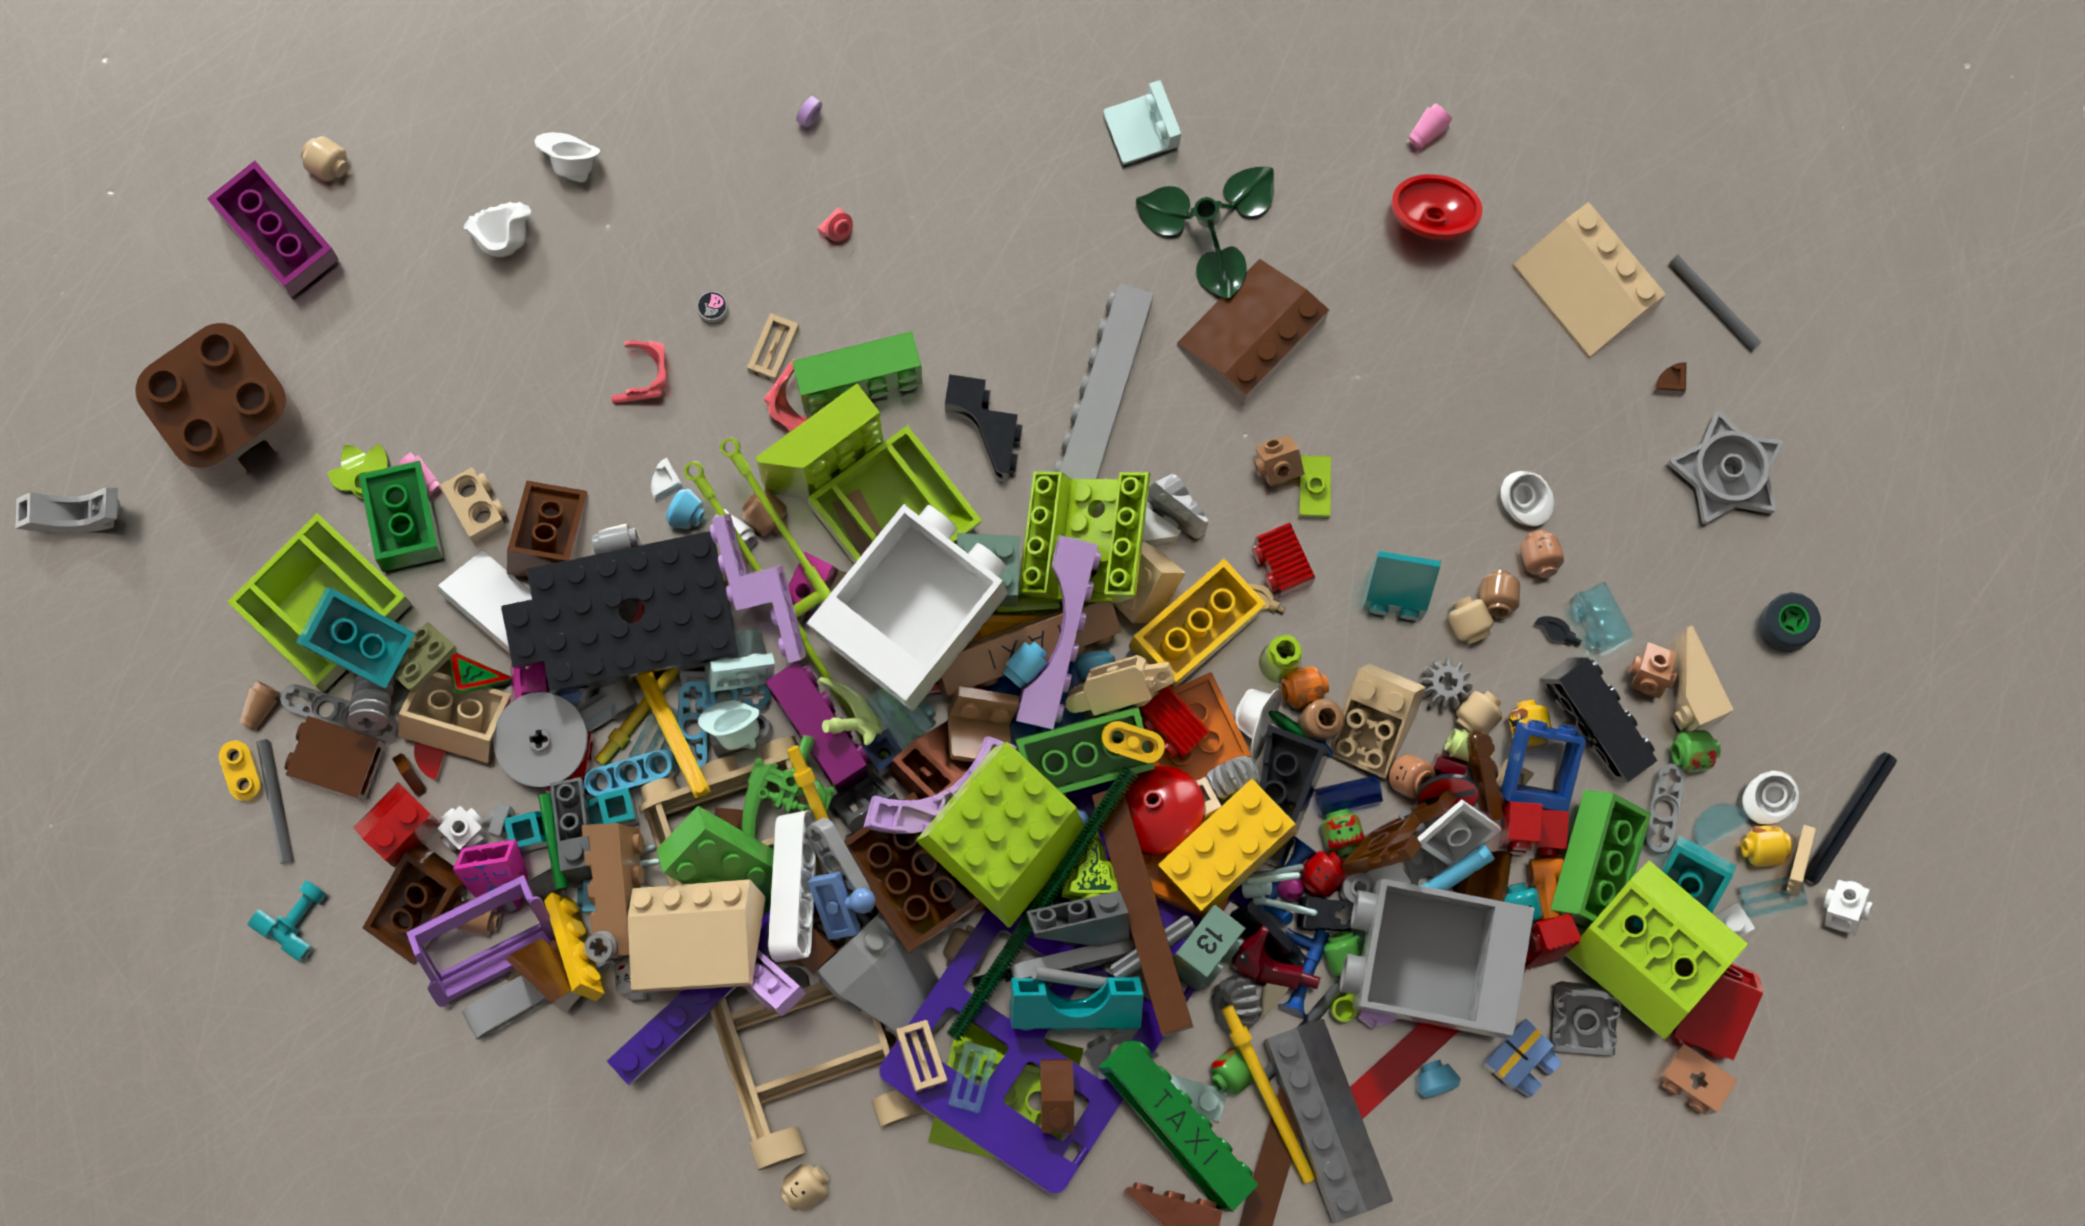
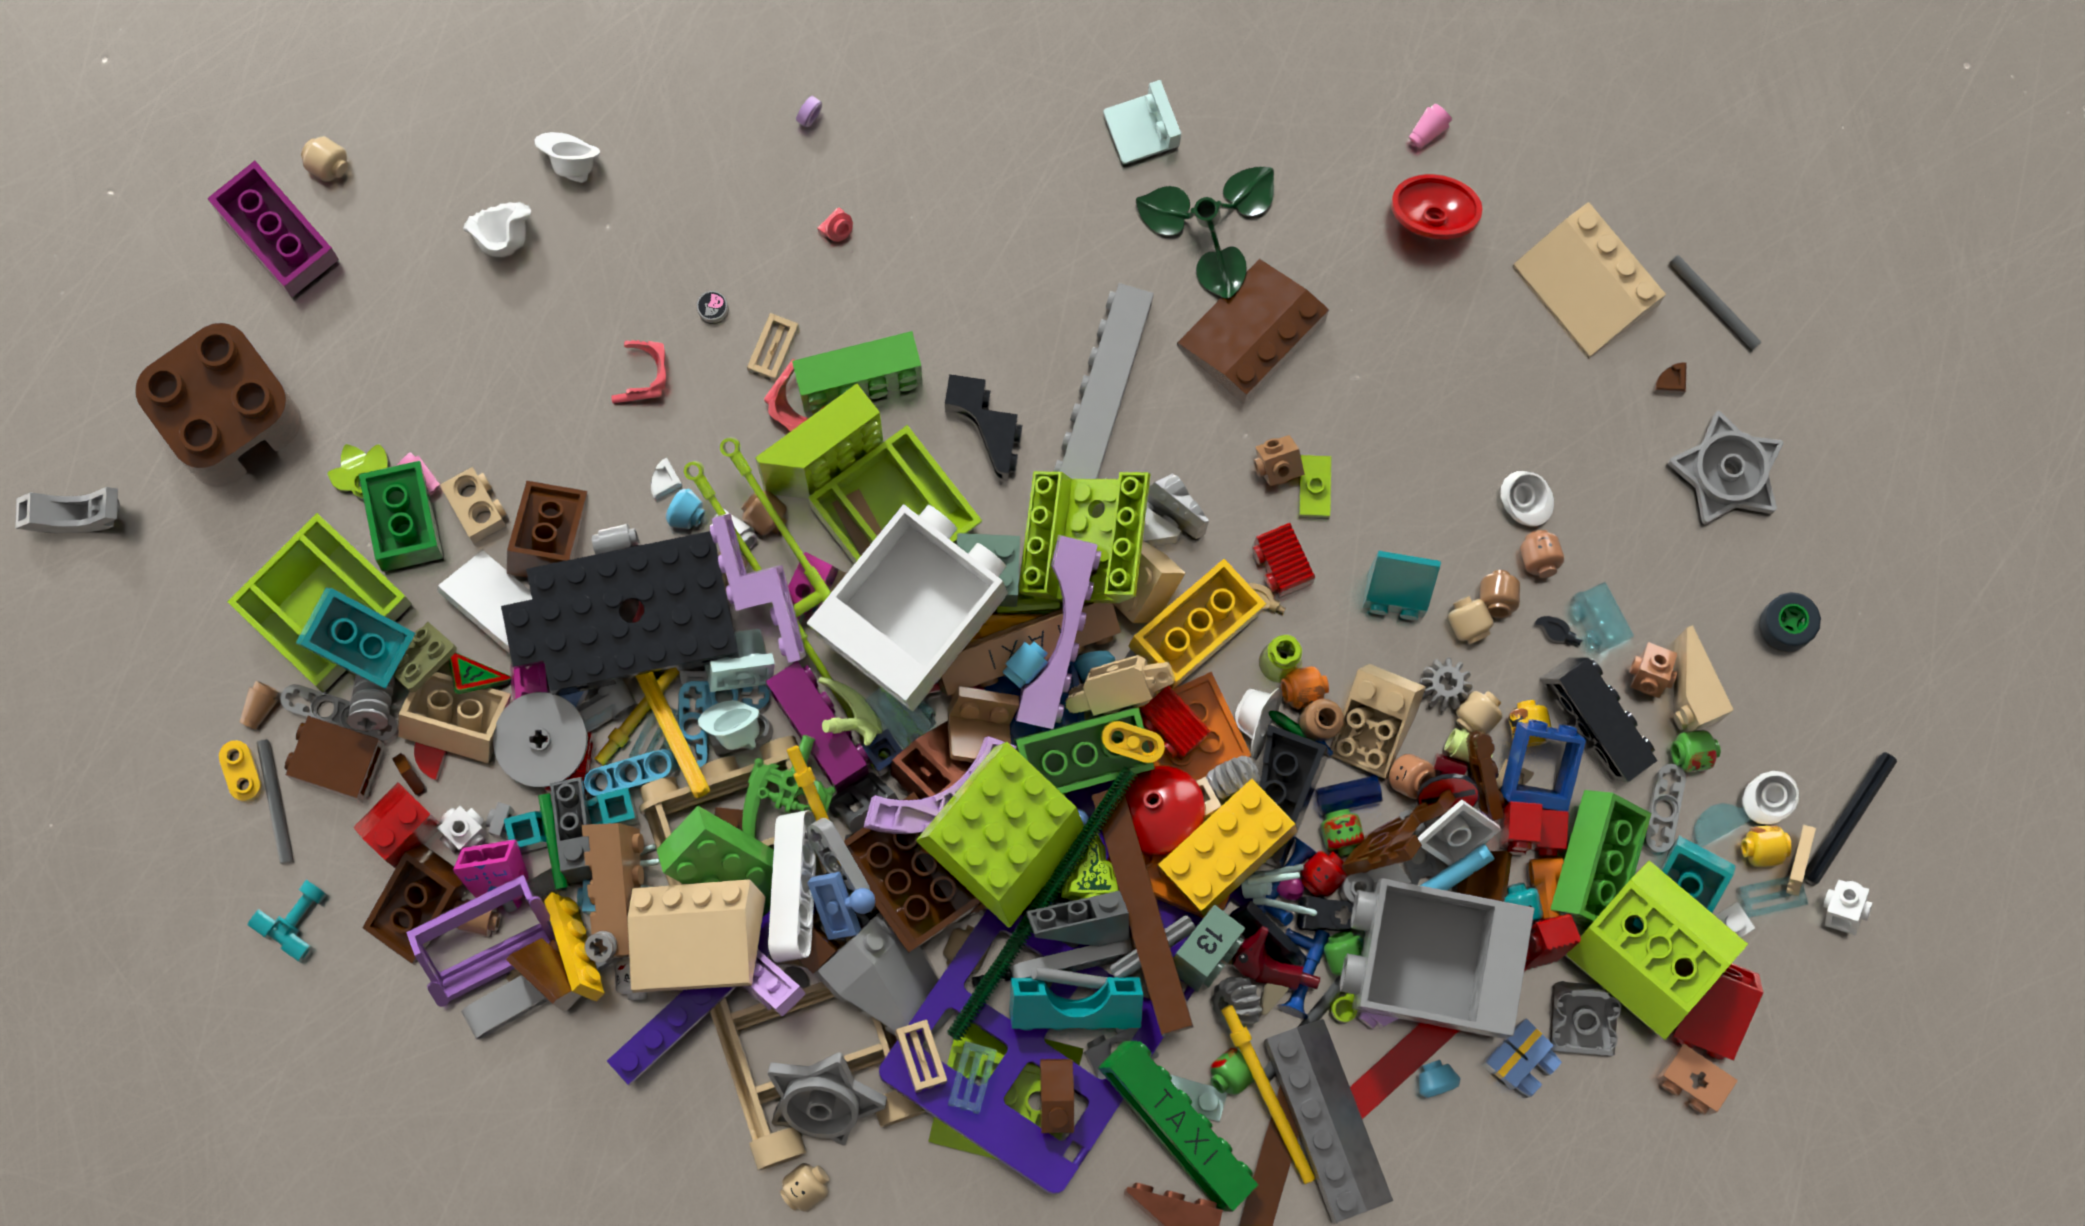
(822, 1098): none -> light grey plate

